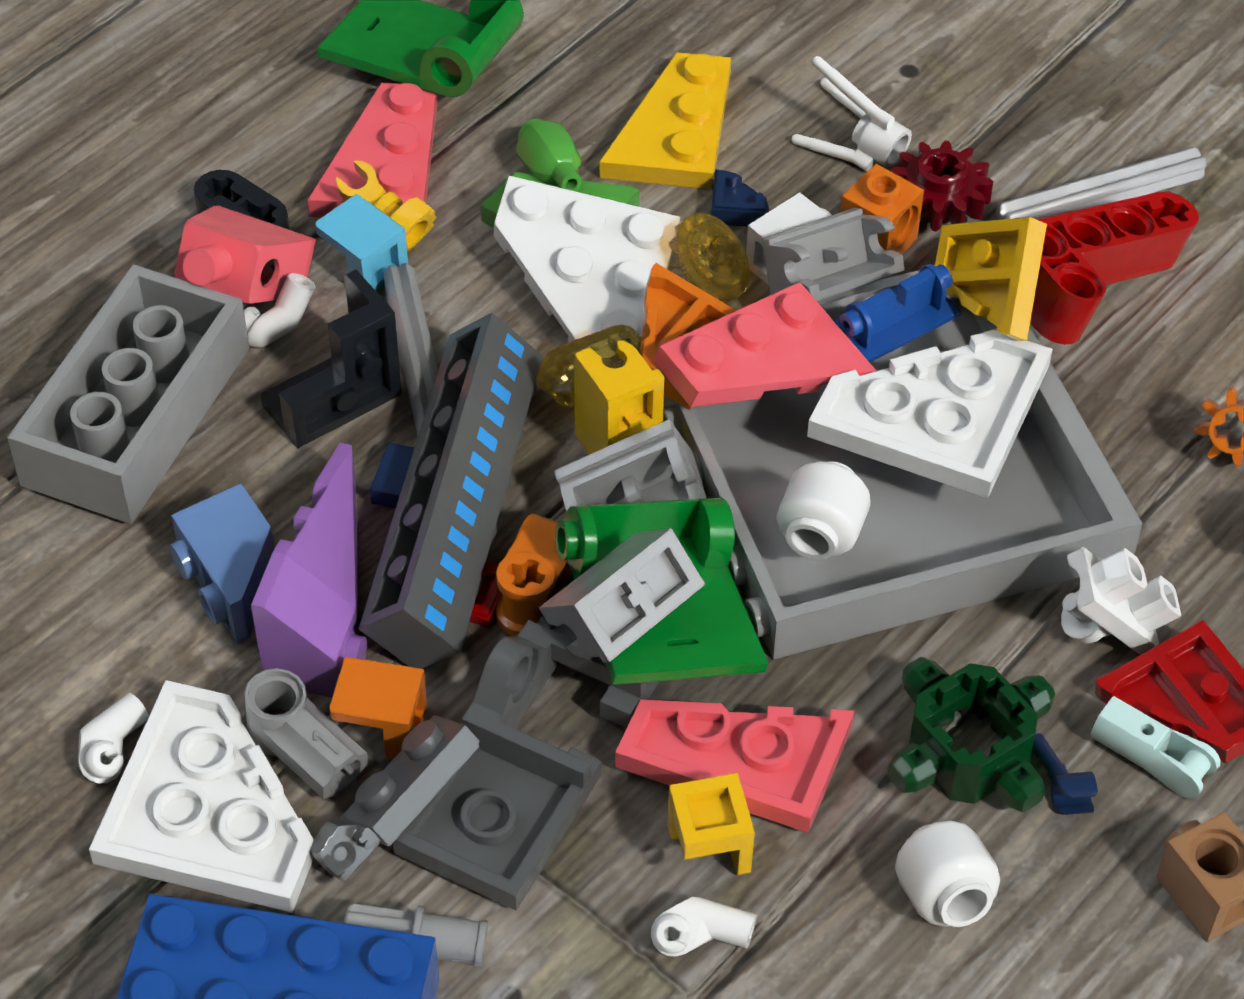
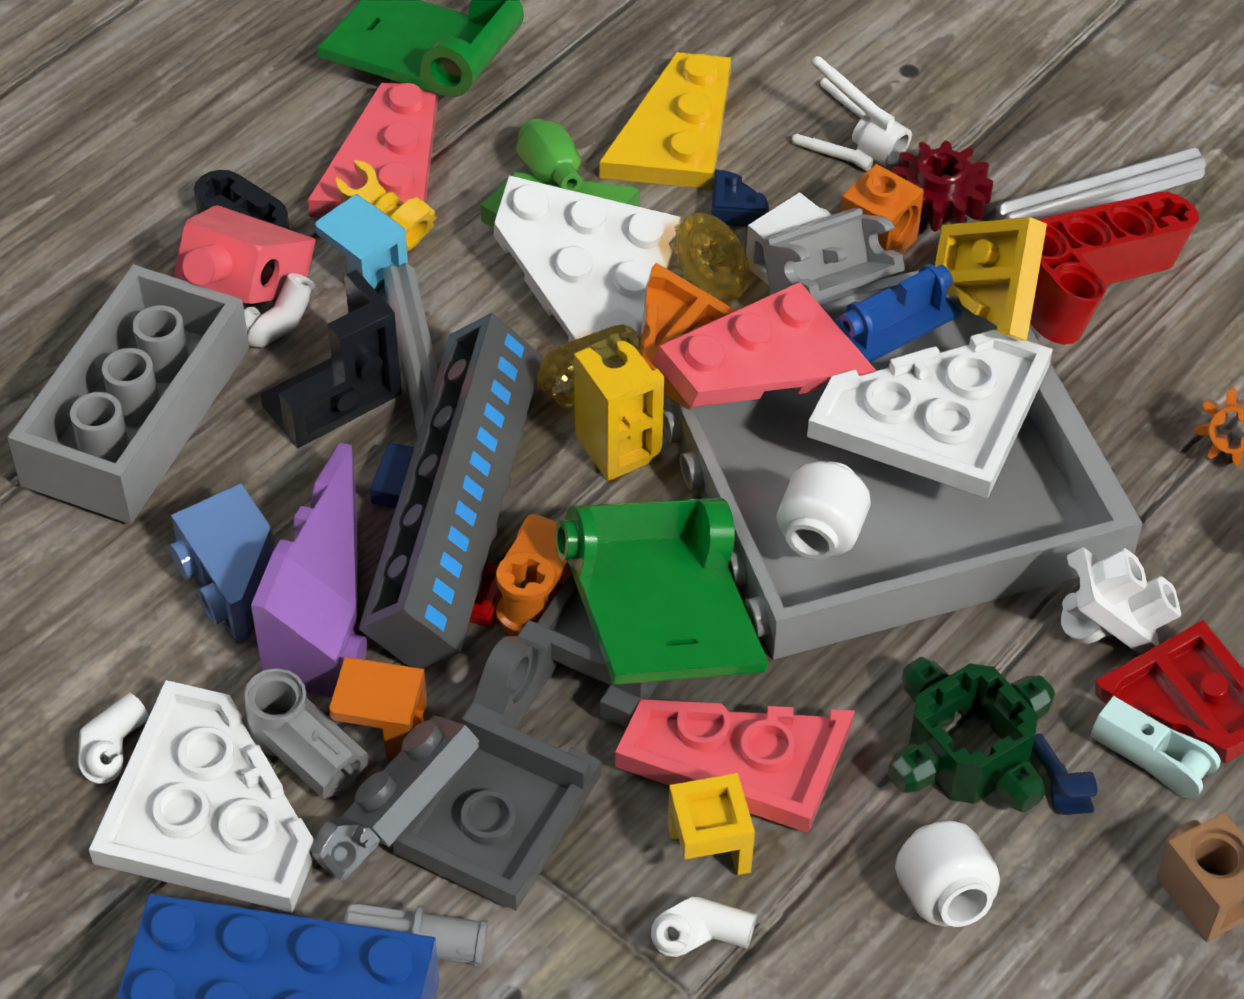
(624, 594): light grey hinge -> none
(636, 469): light grey hinge -> none

